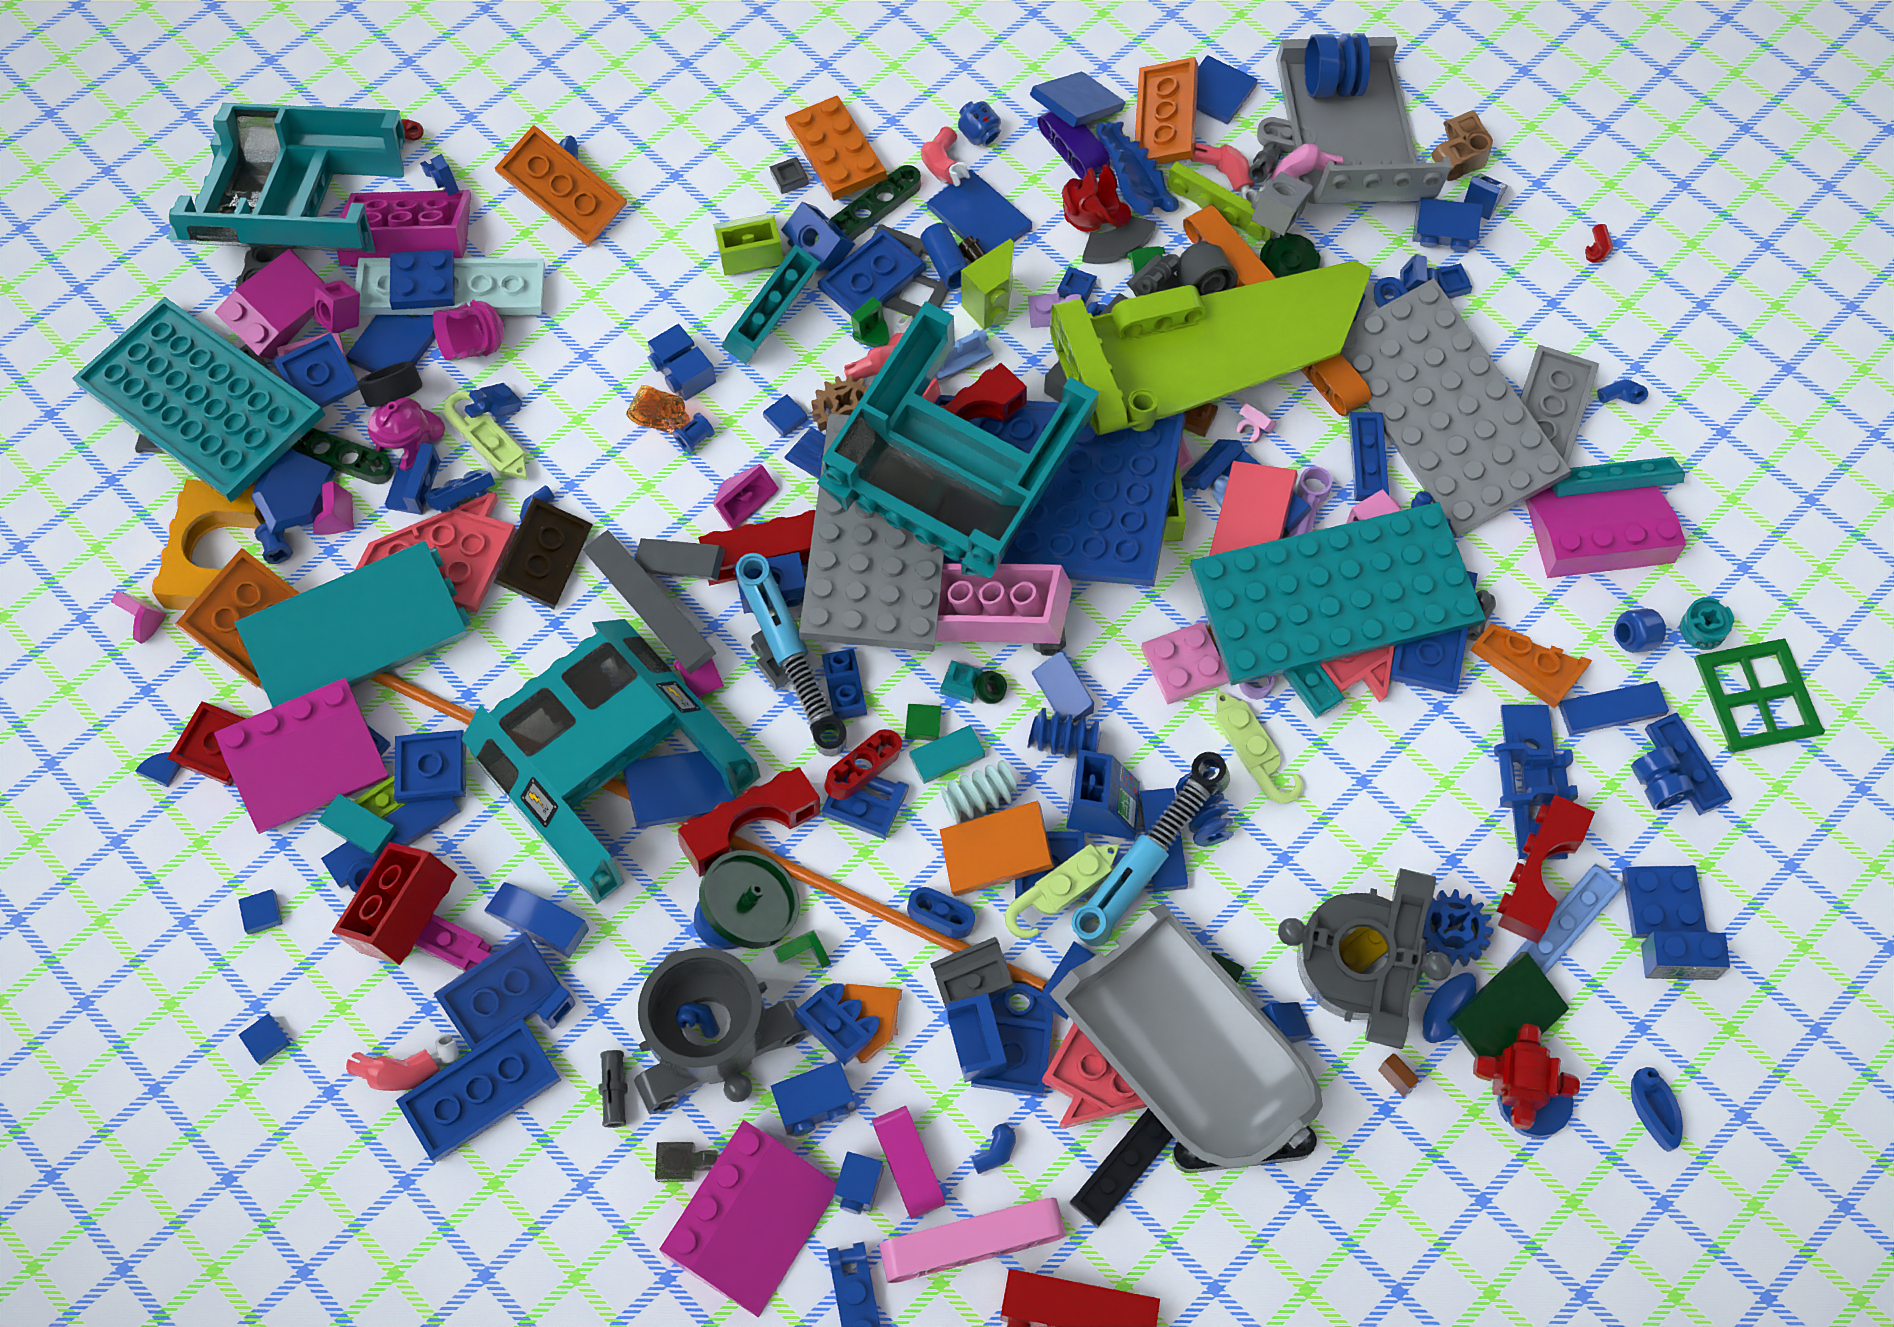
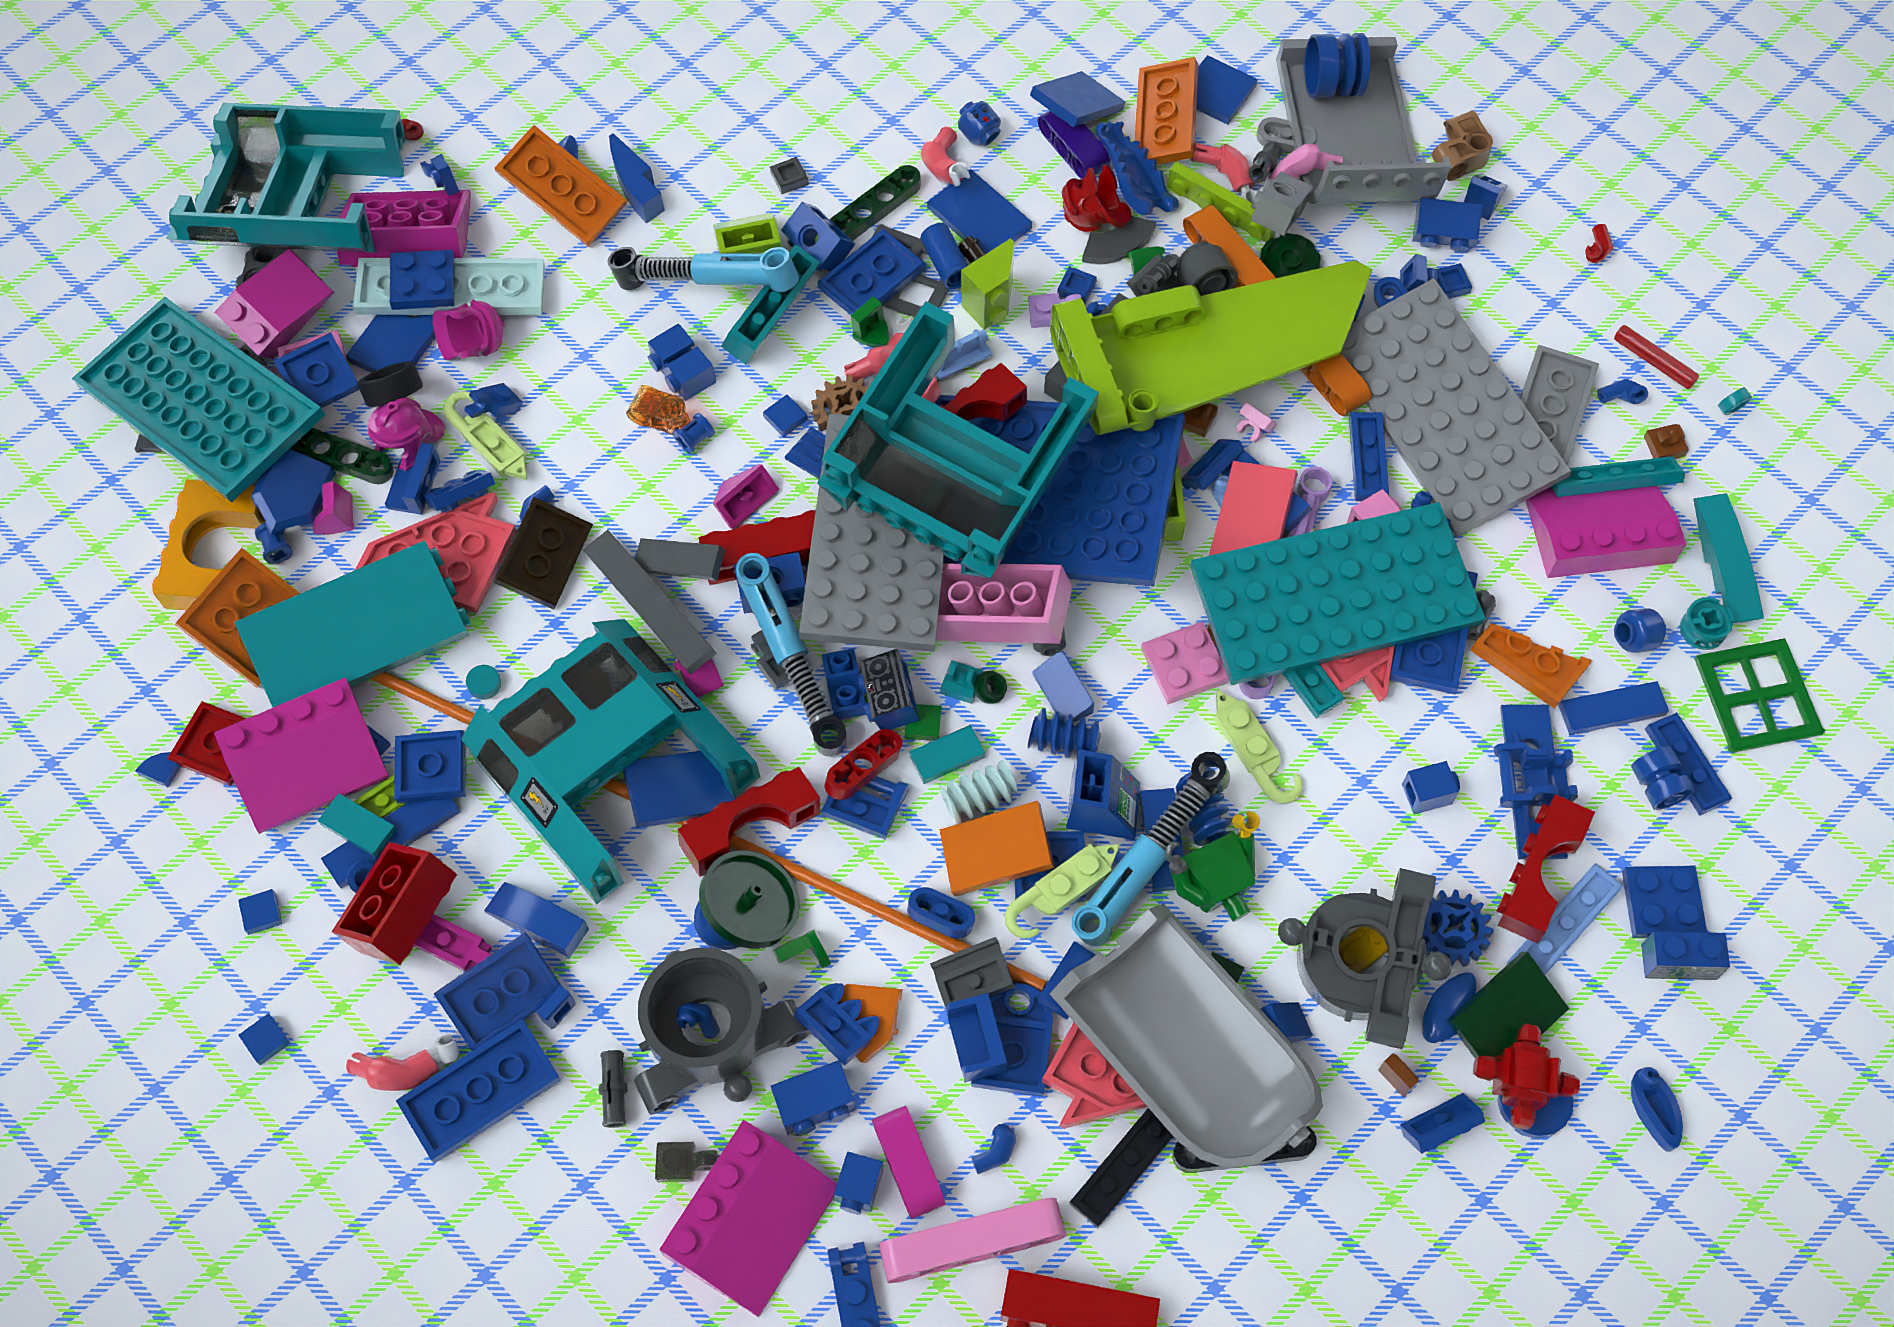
(146, 616): dark pink tile -> none
(336, 306): dark pink brick -> none
(483, 682): none -> teal tile
(636, 180): none -> blue slope
(766, 268): none -> piece
(835, 147): orange plate -> none
(888, 690): none -> brick
(1218, 871): none -> green torso
(1431, 787): none -> blue brick
(1442, 1123): none -> blue plate
(1656, 356): none -> red axle
(1666, 441): none -> dark orange tile
(1728, 556): none -> teal slope
(1735, 401): none -> teal tile

